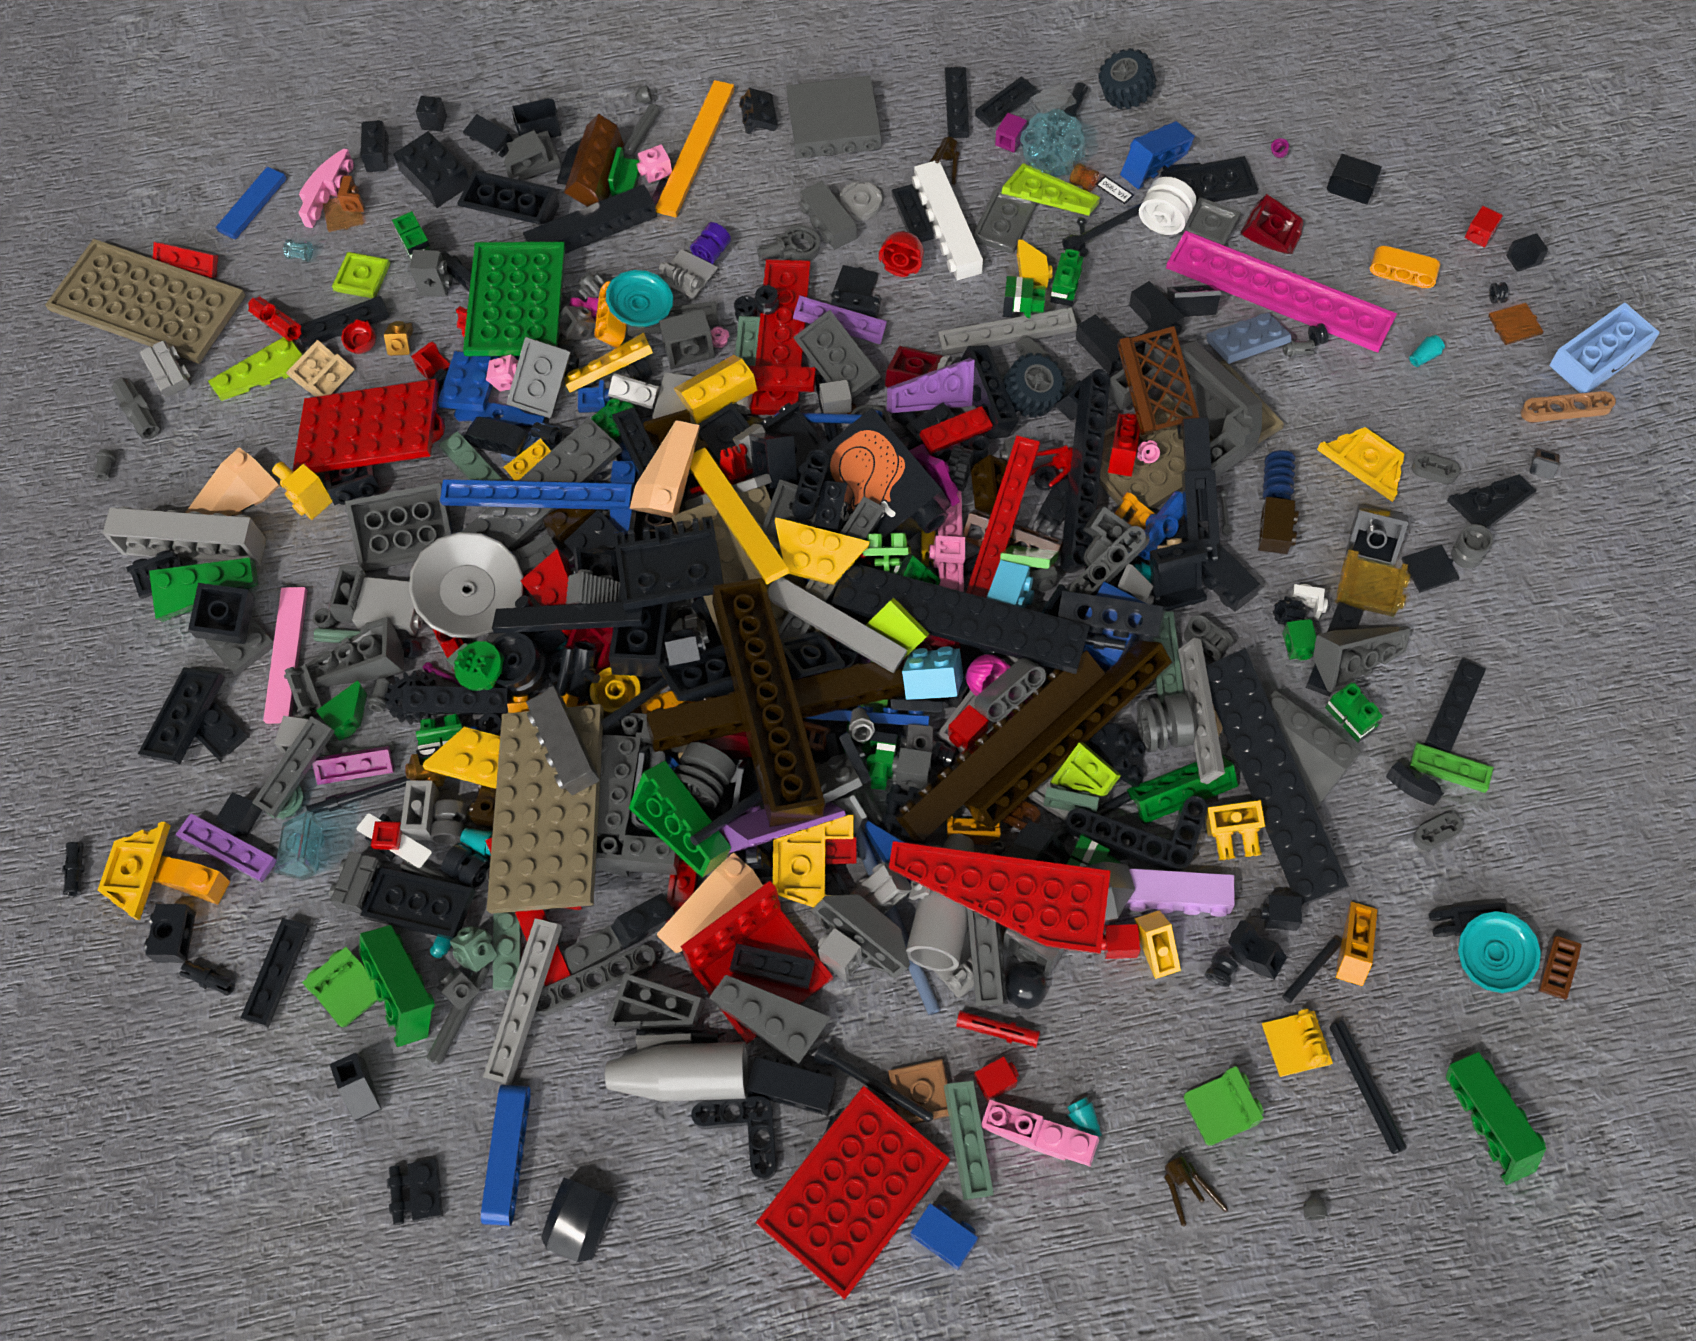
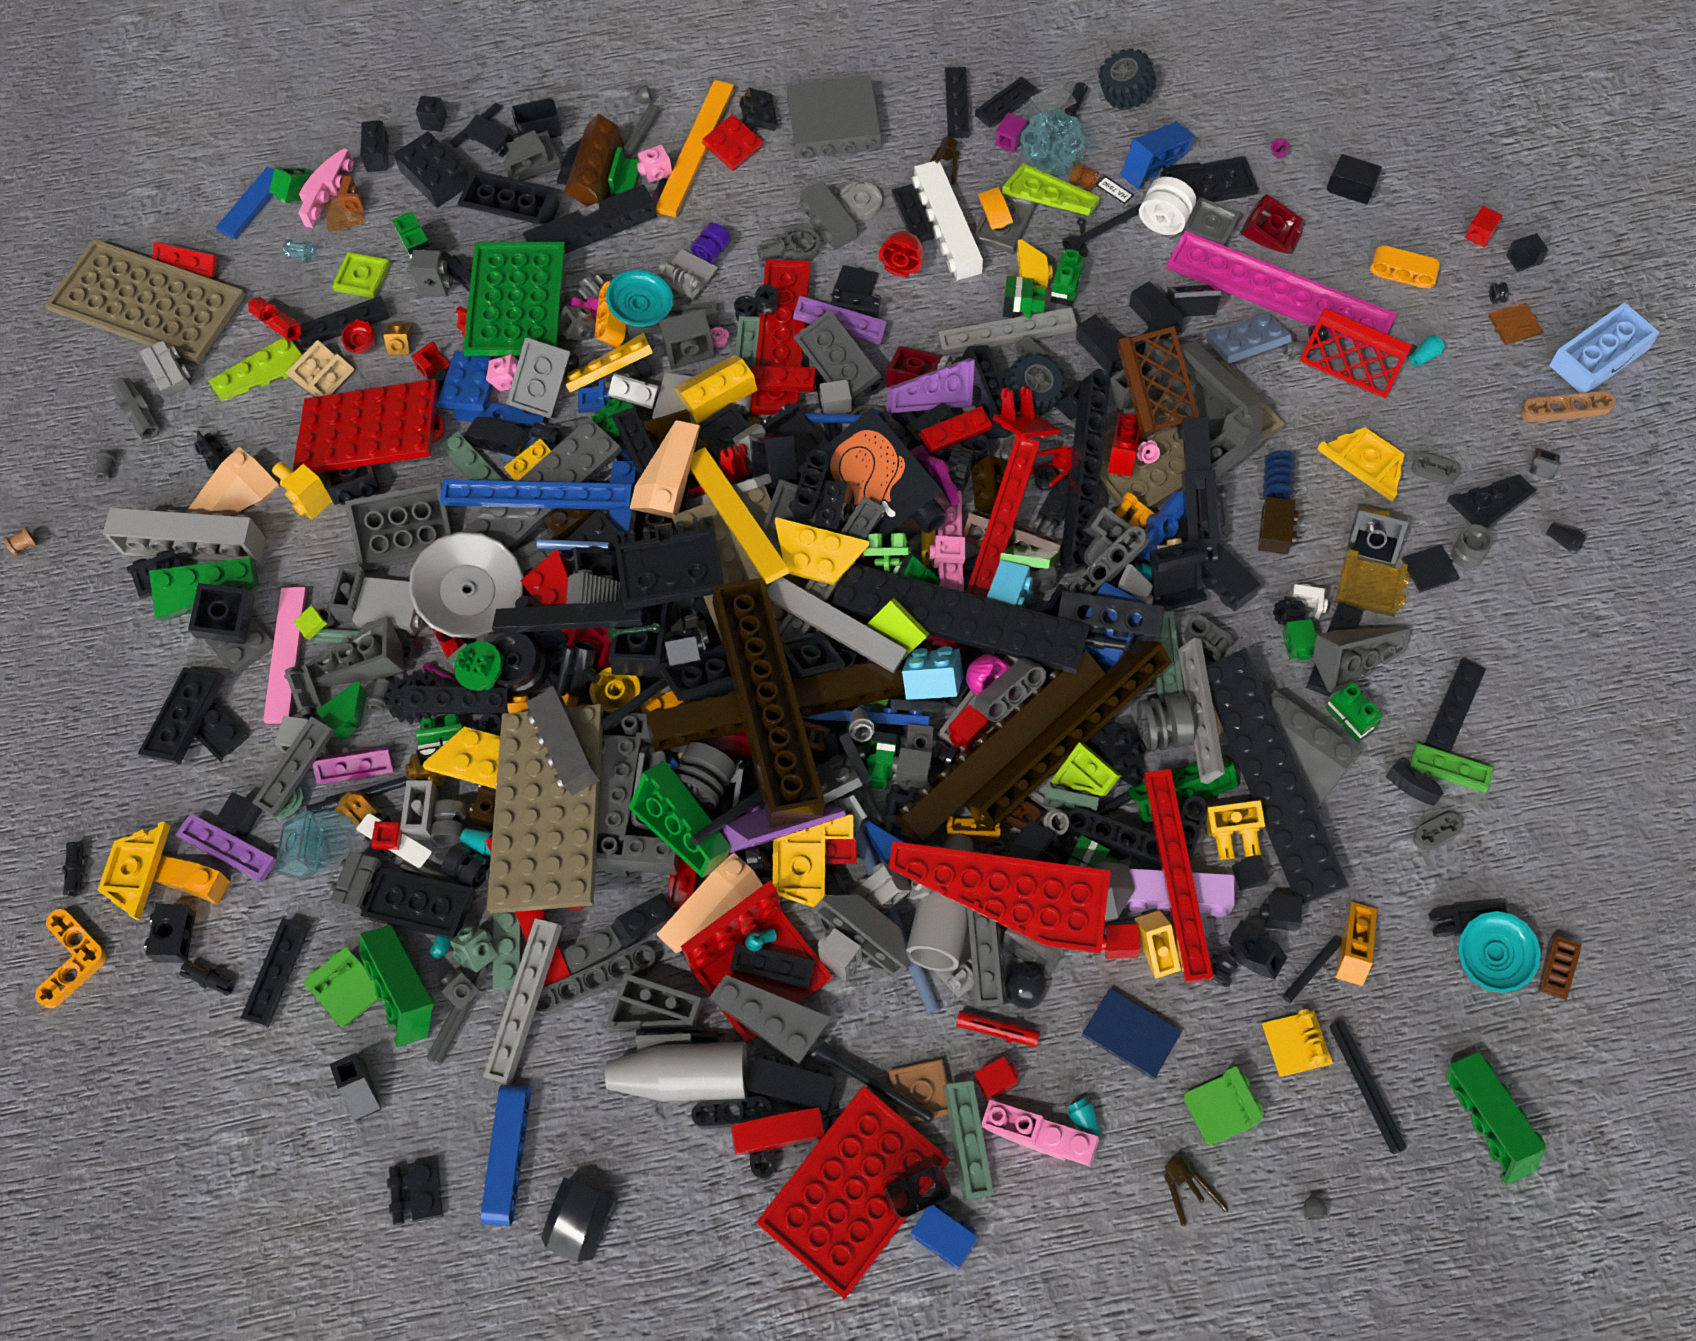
(19, 541): none -> medium nougat bush
(79, 960): none -> light orange beam
(209, 448): none -> black hinge
(288, 183): none -> green slope
(310, 622): none -> lime tile
(357, 806): none -> pearl gold bracket
(489, 113): none -> black bar
(570, 544): none -> medium blue bar
(613, 632): none -> clear green hinge
(732, 142): none -> red plate
(756, 939): none -> teal arm
(777, 1131): none -> red slope
(941, 1192): none -> black piece
(995, 208): none -> light orange slope
(1026, 423): none -> red plate
(1055, 821): none -> light grey cone
(1131, 1033): none -> dark blue tile
(1178, 876): none -> red plate
(1250, 873): none -> black slope
(1362, 334): none -> red fence
(1567, 537): none -> black cone

